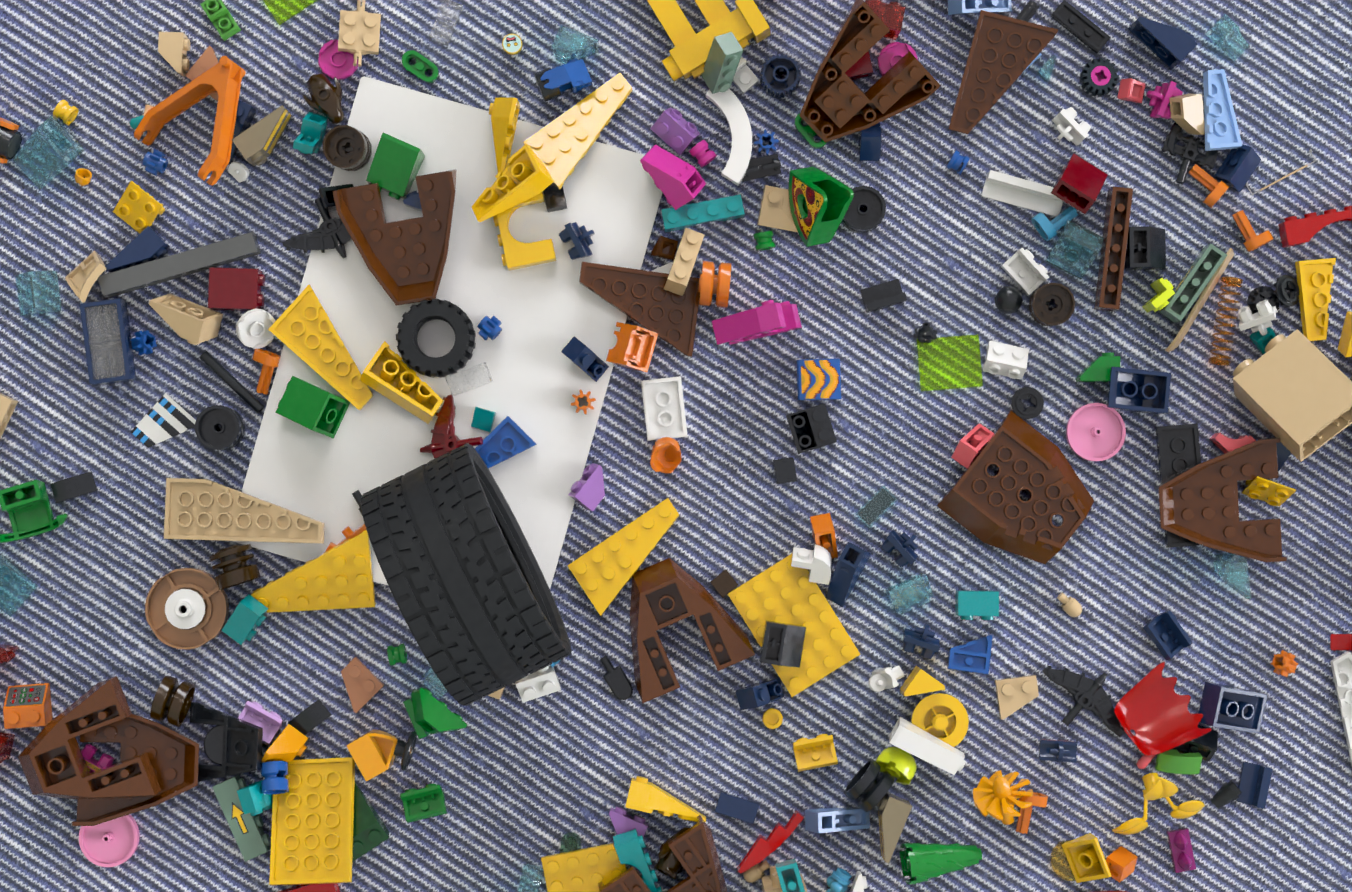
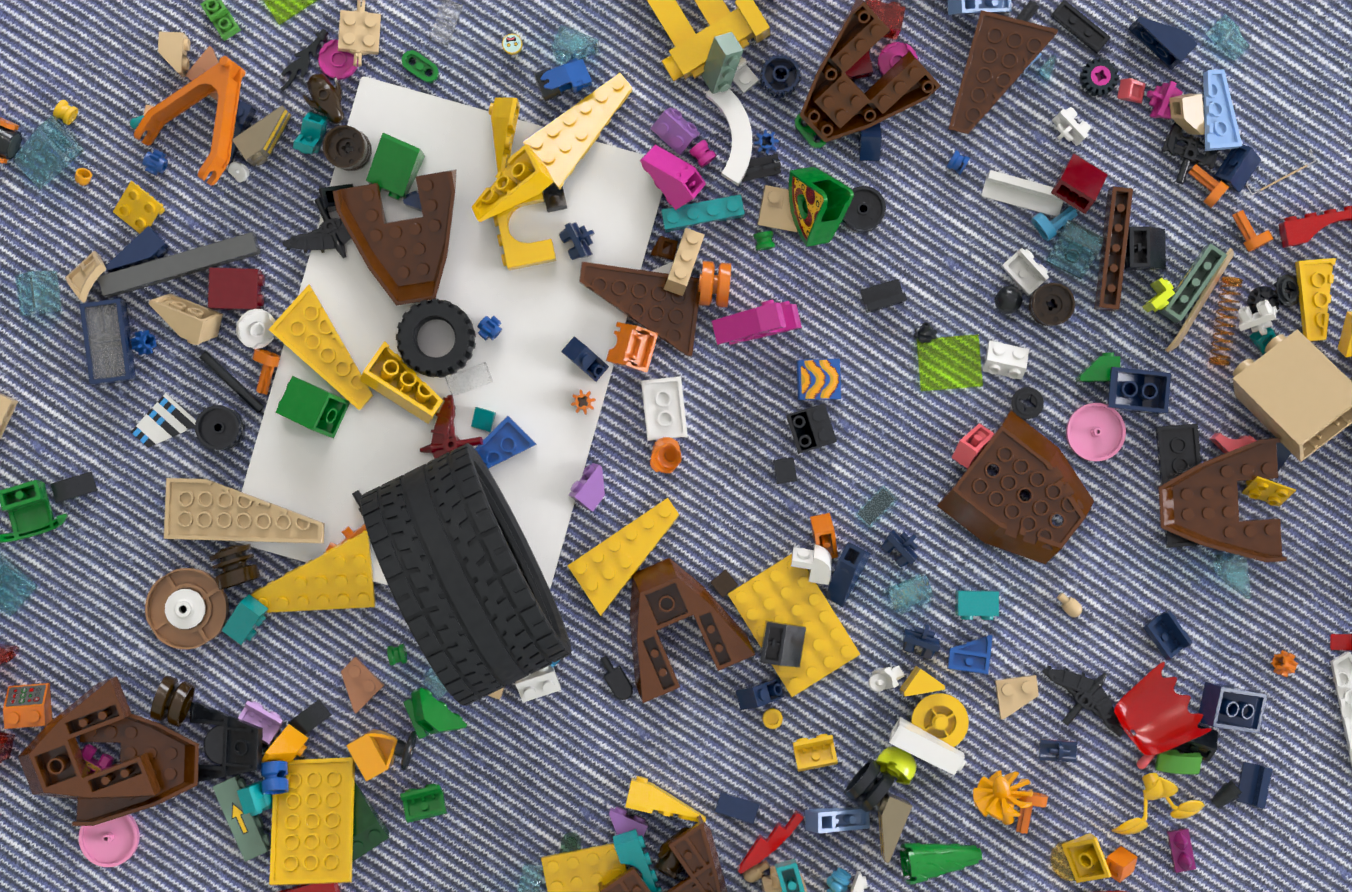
(304, 61): none -> black piece

